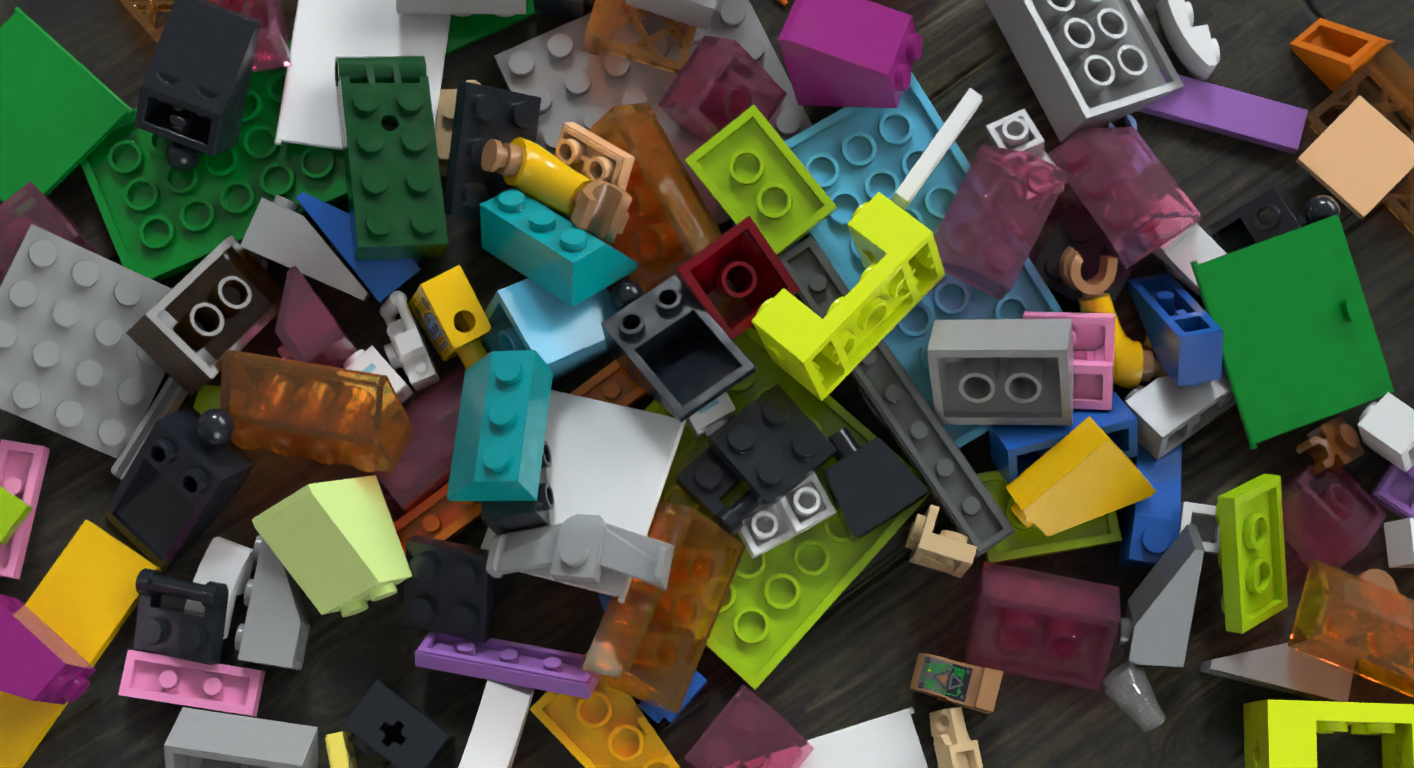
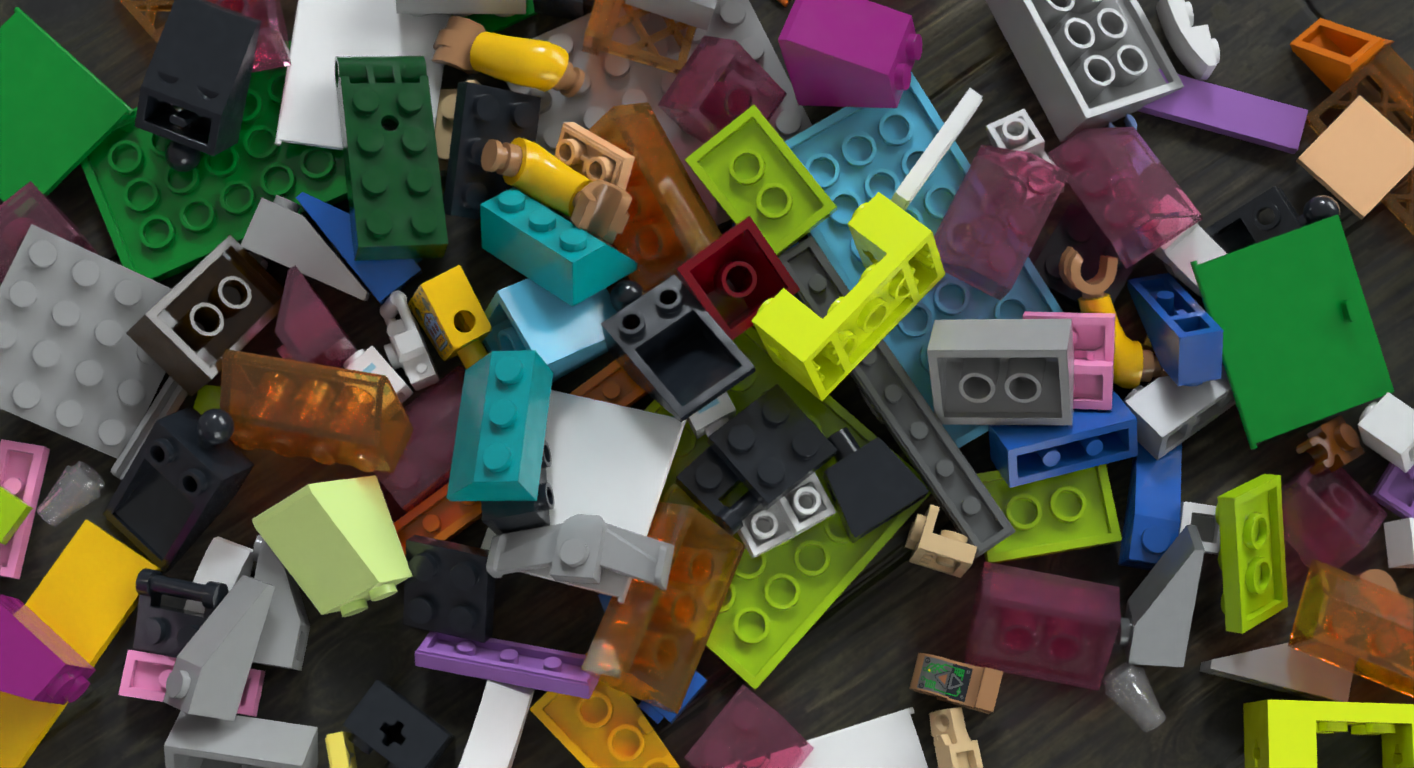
(71, 492): none -> clear cone
(218, 658): none -> light grey slope
(508, 58): none -> yellow piece
(1077, 482): yellow slope -> none

